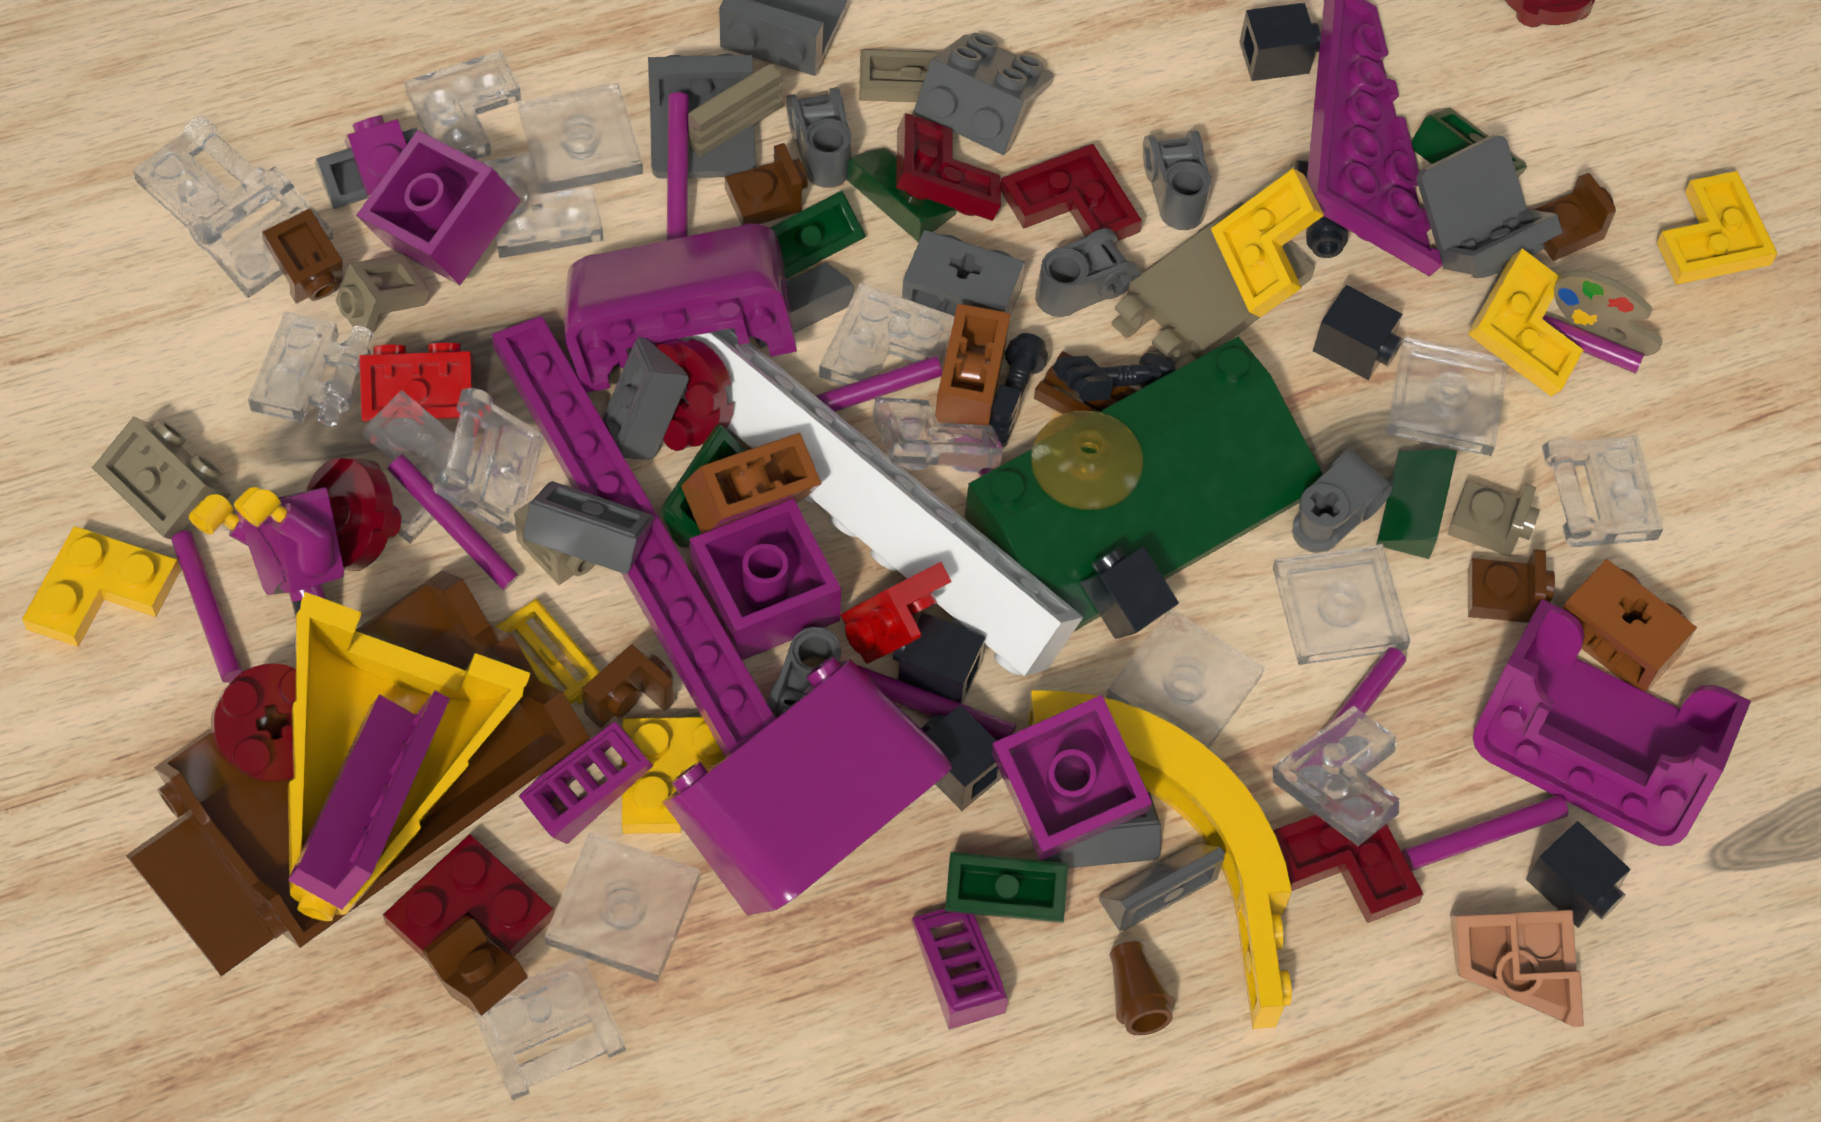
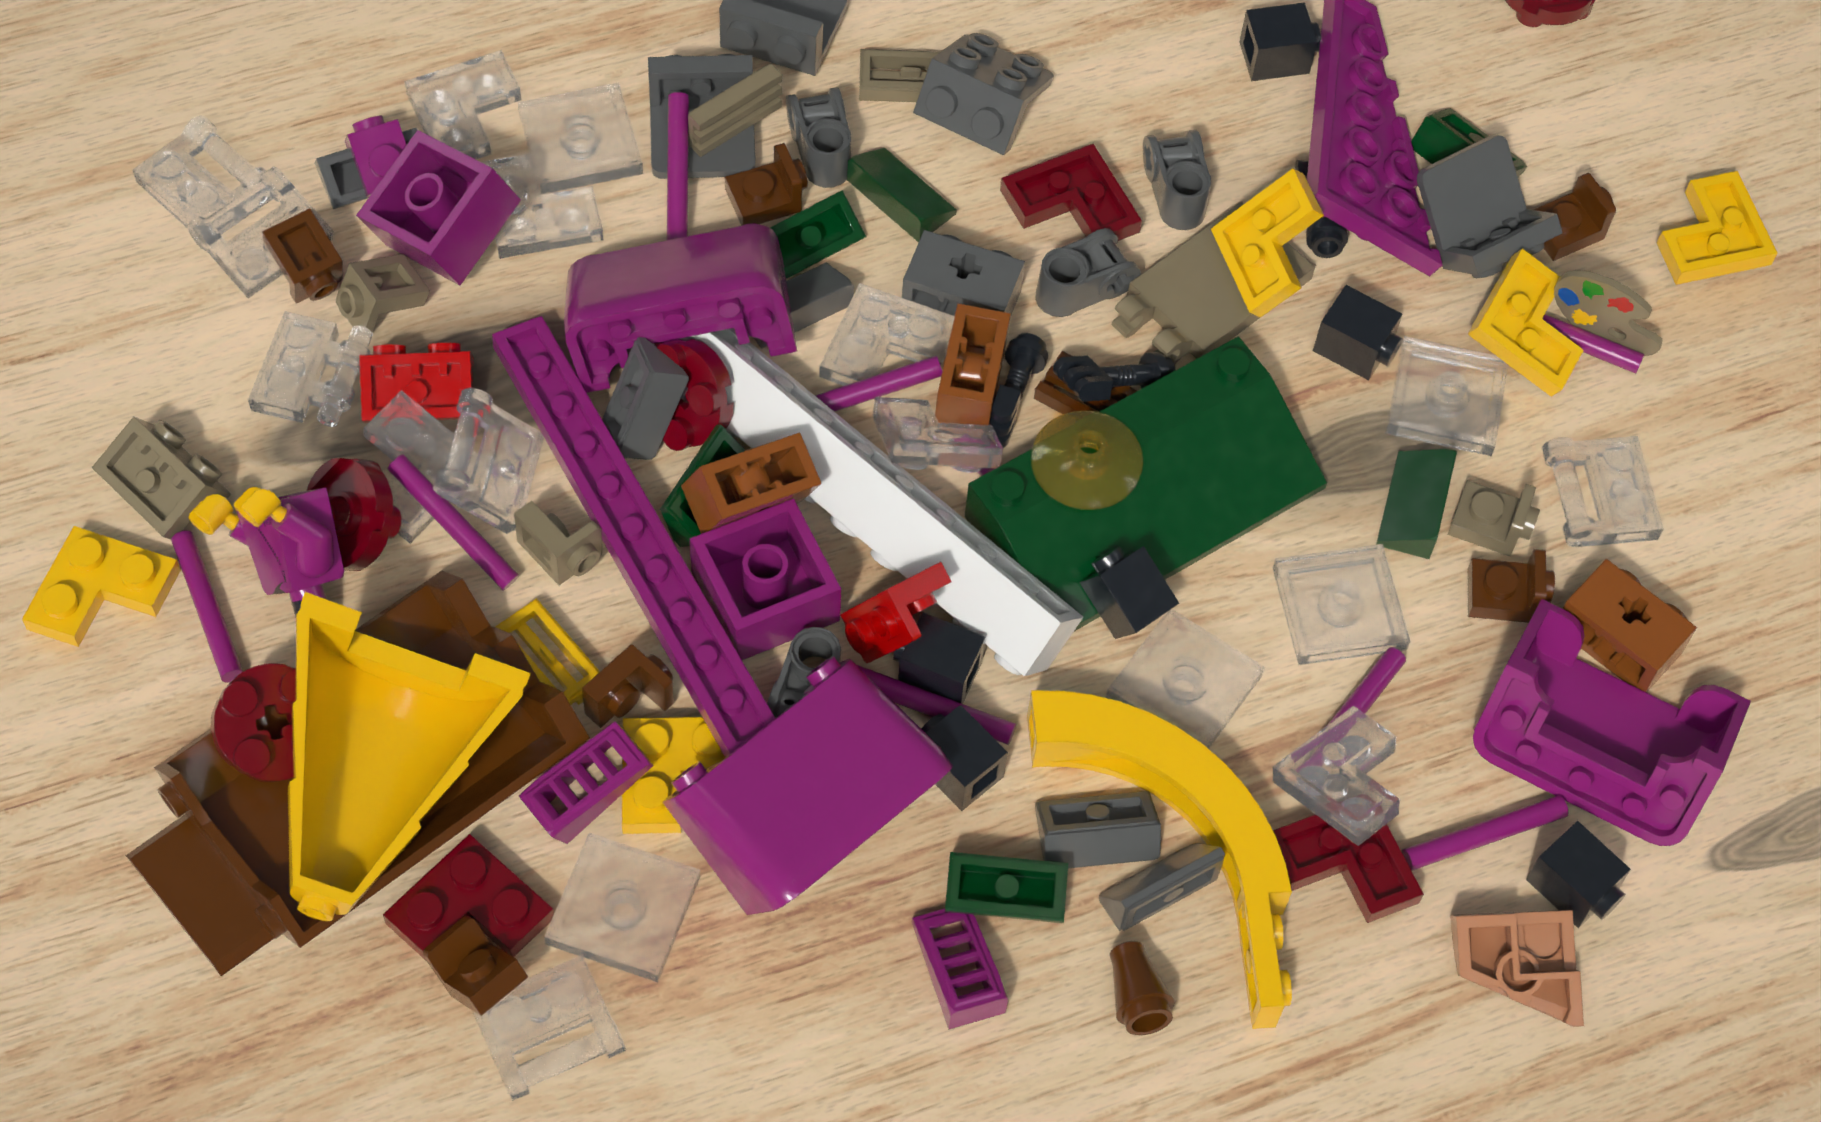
(366, 799): magenta fence -> none
(587, 526): dark grey slope -> none
(931, 173): dark red plate -> none
(1071, 777): magenta brick -> none
(1339, 502): dark grey piece -> none

